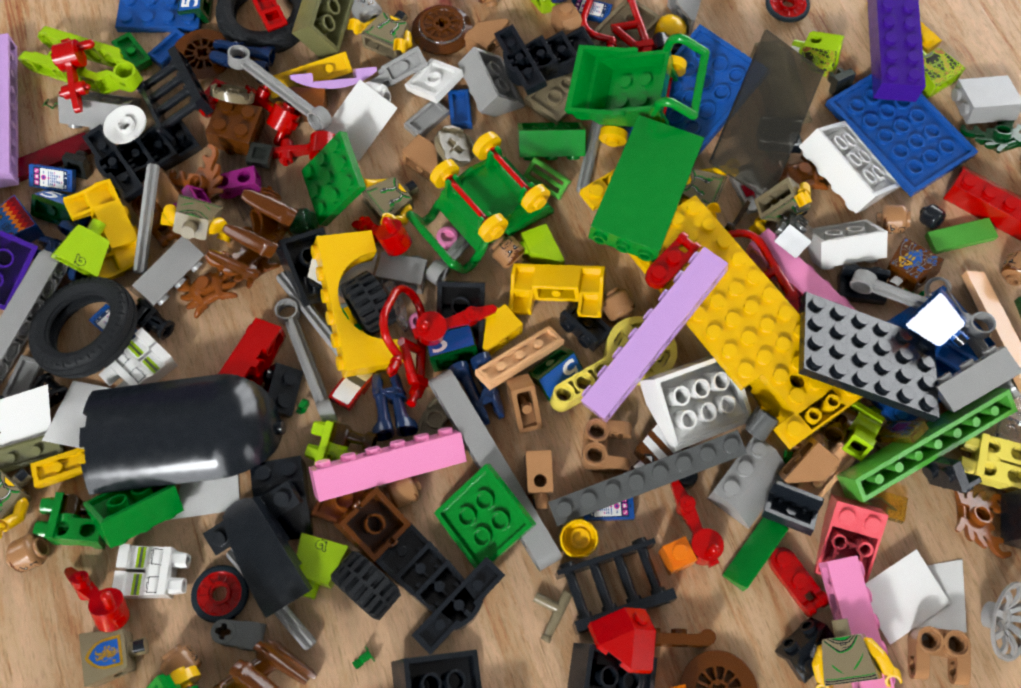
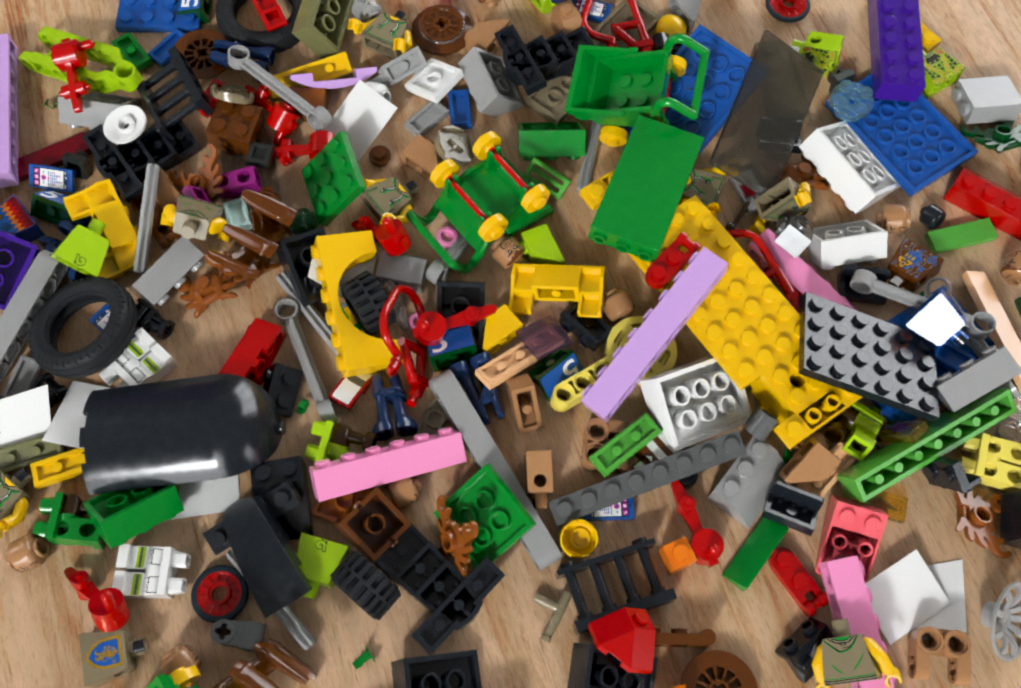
(237, 213): none -> light aqua tile
(379, 155): none -> reddish brown plate
(455, 537): none -> dark orange animal
(543, 337): none -> piece
(625, 445): none -> bright green tile
(851, 90): none -> clear light blue plate

